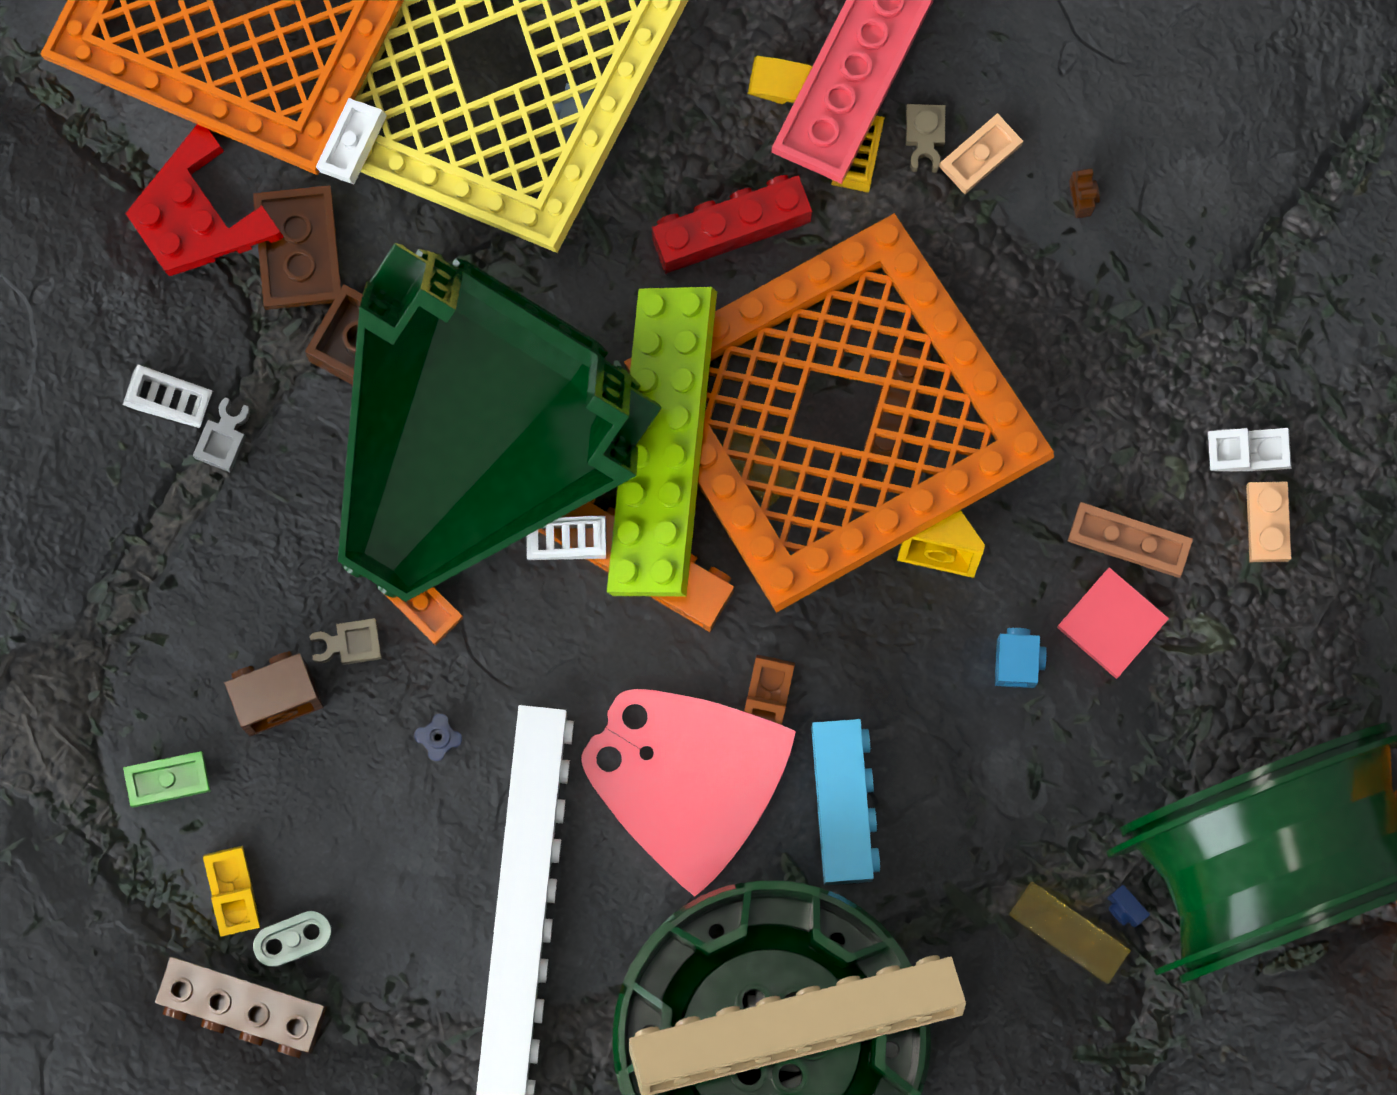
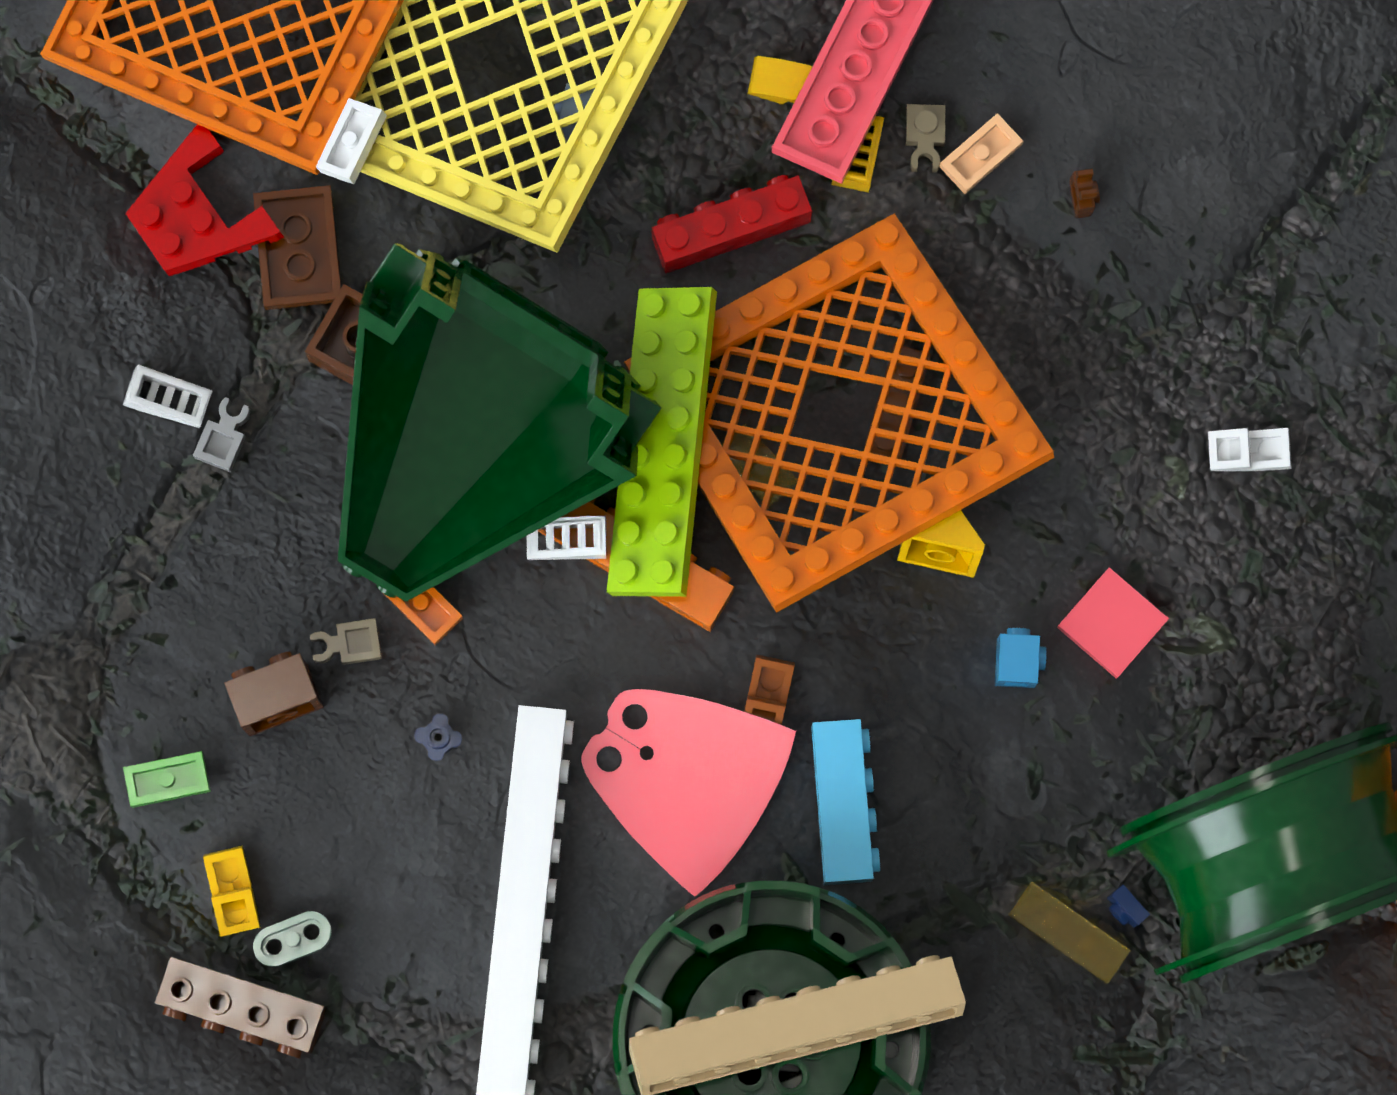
(1130, 540): nougat plate -> none
(1268, 522): light nougat plate -> none

